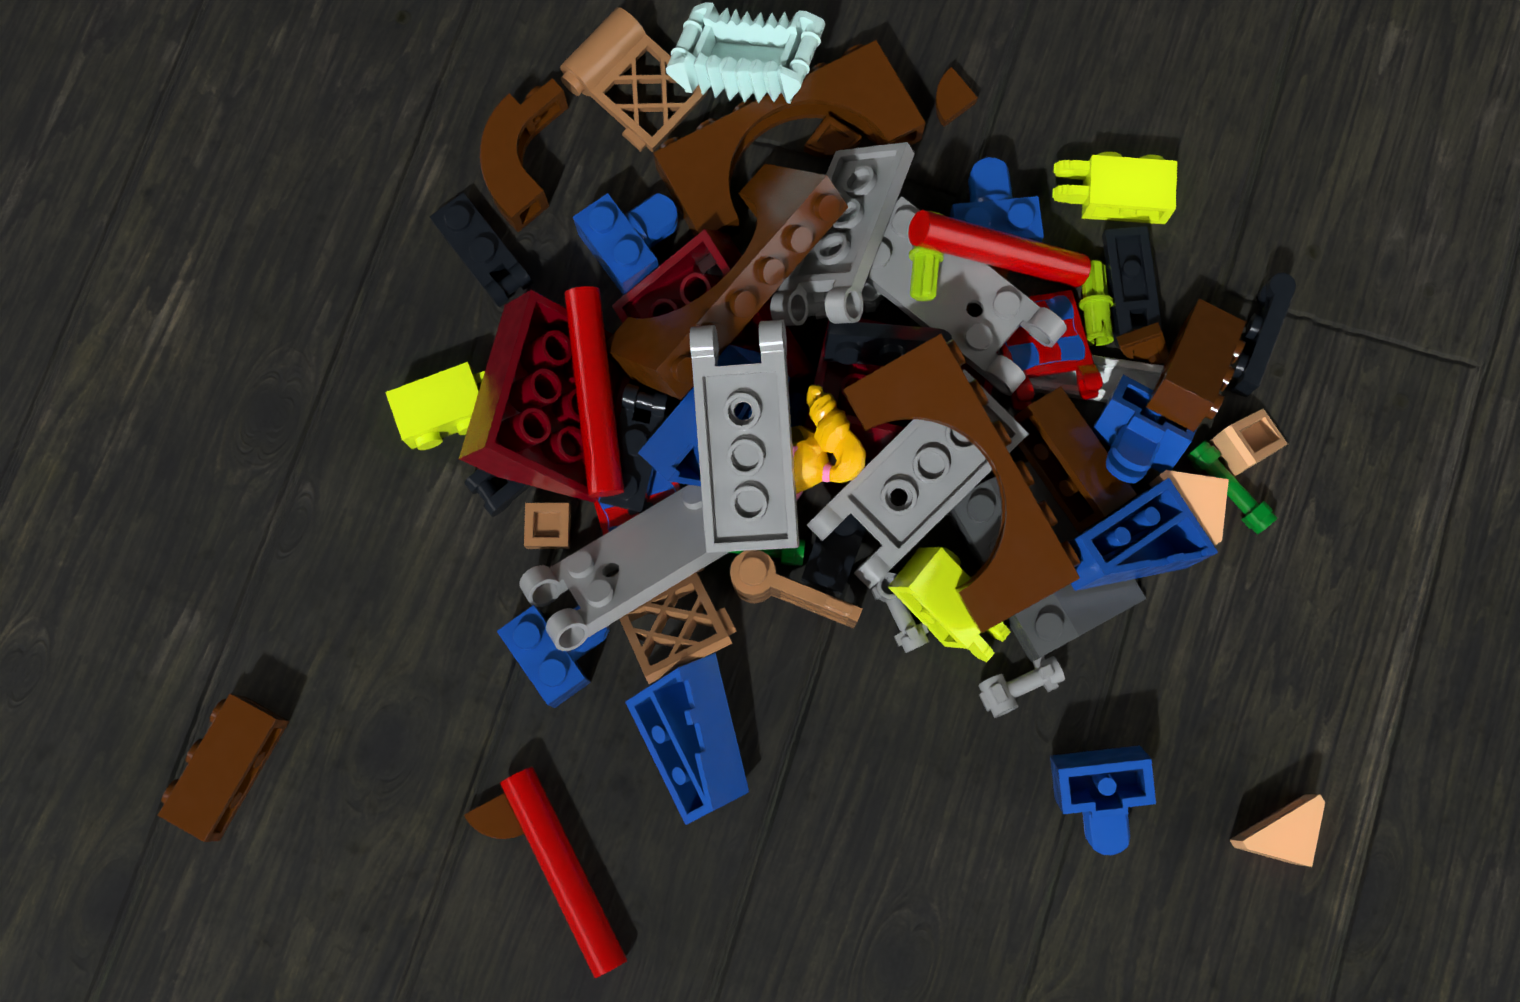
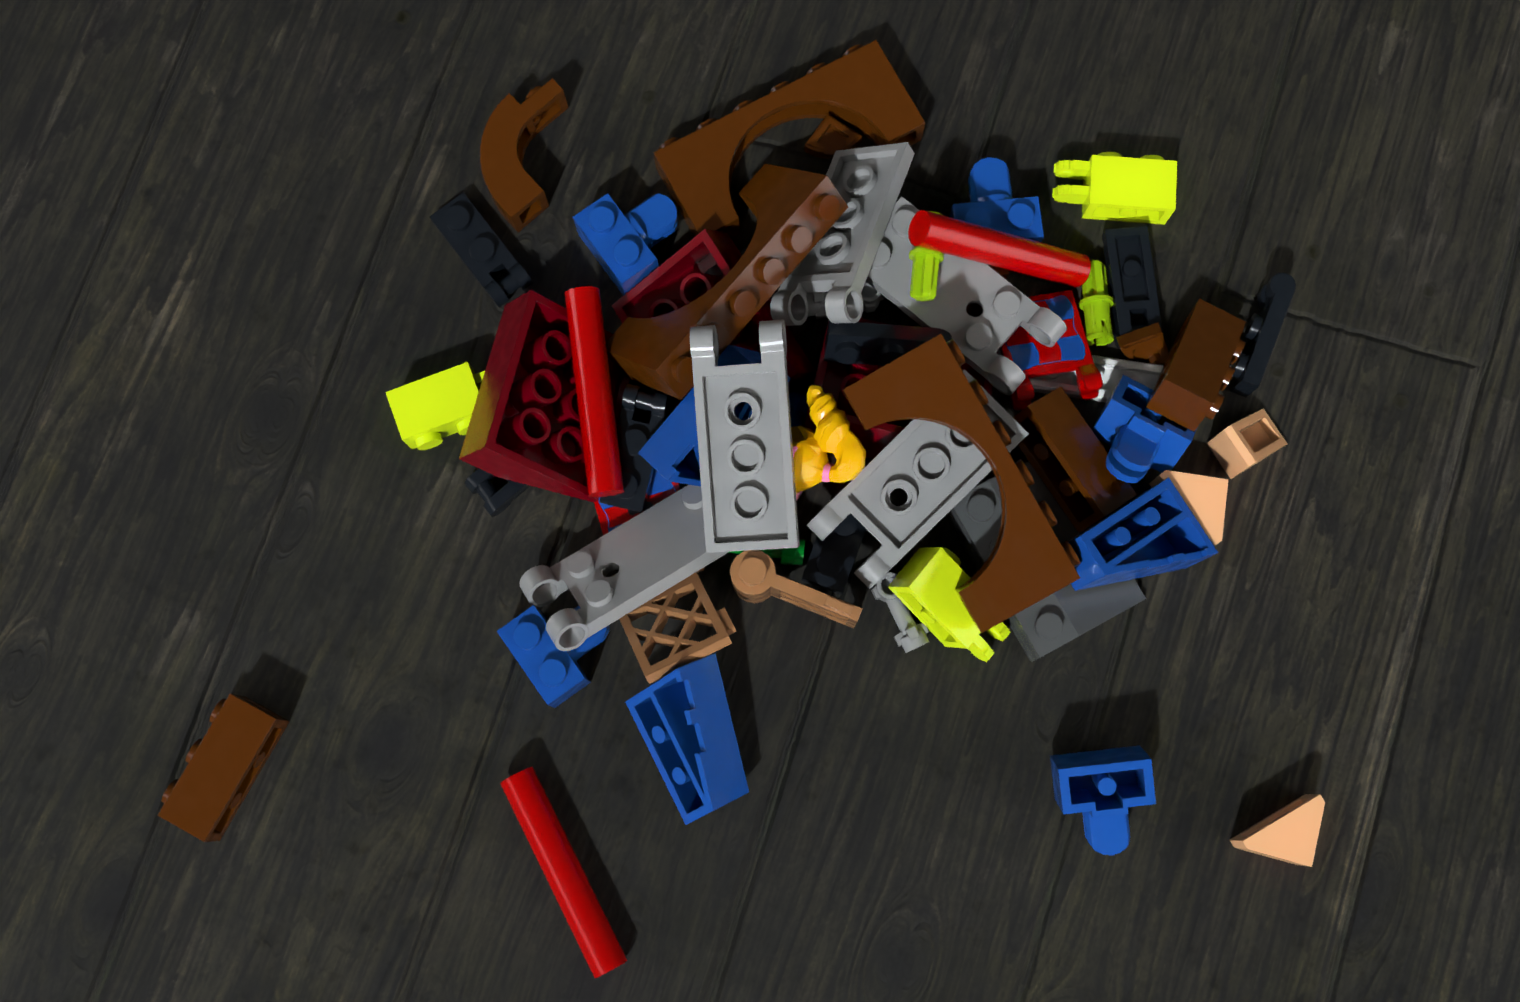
(495, 819): reddish brown tile -> none
(547, 526): medium nougat plate -> none
(605, 60): medium nougat piece -> none
(744, 53): light aqua piece -> none
(953, 97): reddish brown tile -> none
(1000, 695): light grey bar -> none
(1257, 515): green bar -> none

